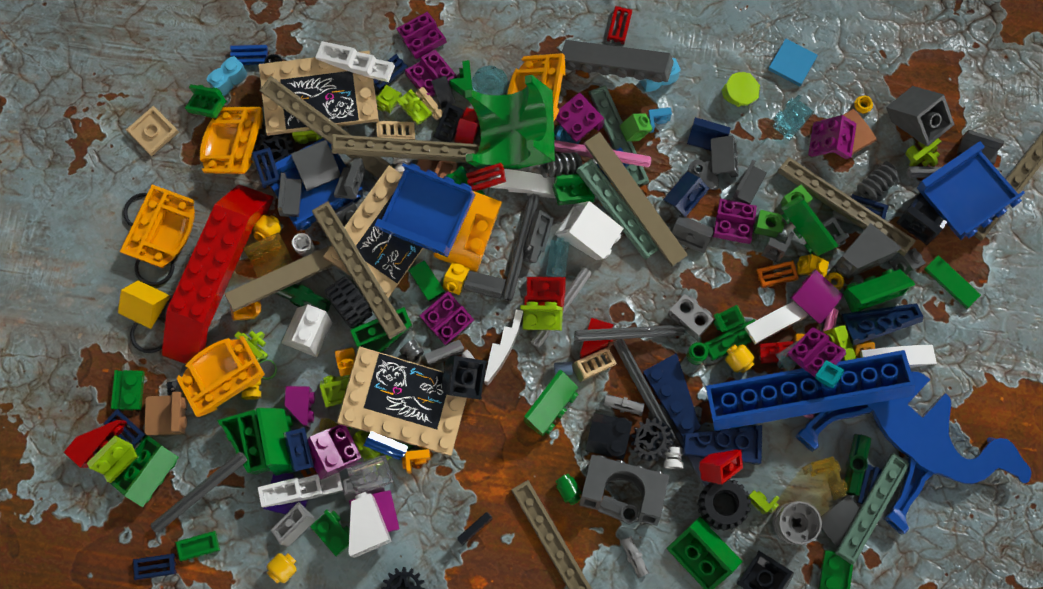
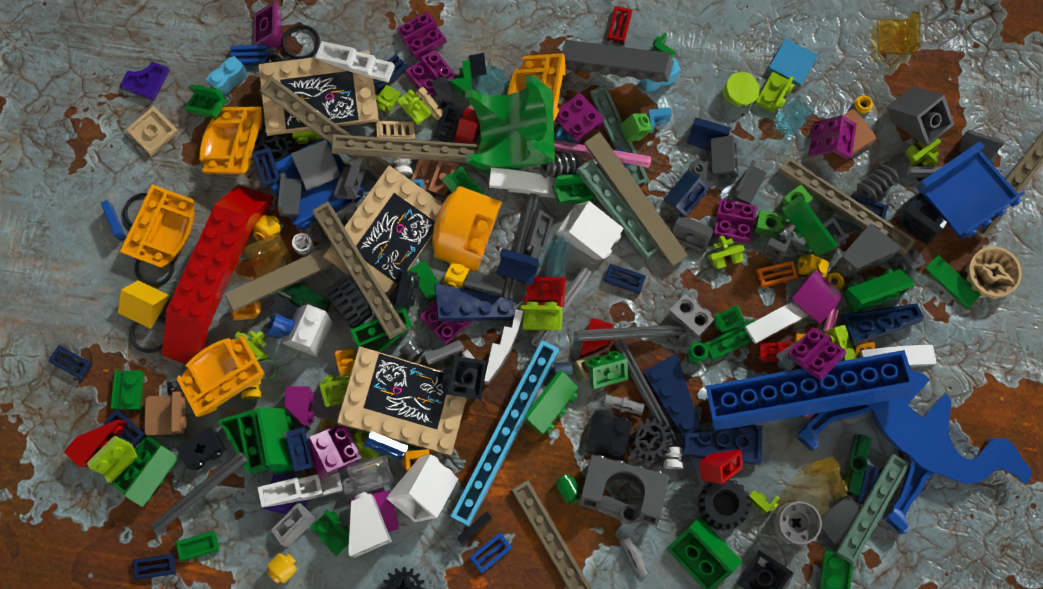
(83, 370): none -> dark blue tile
(113, 220): none -> blue tile
(145, 82): none -> dark purple tile
(191, 449): none -> black brick
(268, 26): none -> magenta slope
(279, 326): none -> blue piece
(297, 27): none -> black tyre
(404, 294): none -> black slope
(423, 489): none -> white slope
(427, 209): blue panel -> none
(468, 305): none -> dark blue wing
(477, 64): none -> black sticker
(486, 174): red tile -> none
(495, 559): none -> blue tile
(505, 434): none -> medium azure brick
(517, 266): none -> dark blue panel
(607, 369): none -> green bracket
(622, 285): none -> dark blue tile
(659, 45): none -> green bracket
(718, 256): none -> lime hips
(739, 358): yellow head -> none
(774, 91): none -> lime bracket
(829, 374): teal tile -> none
(899, 35): none -> clear yellow bracket
(1003, 270): none -> tan gear

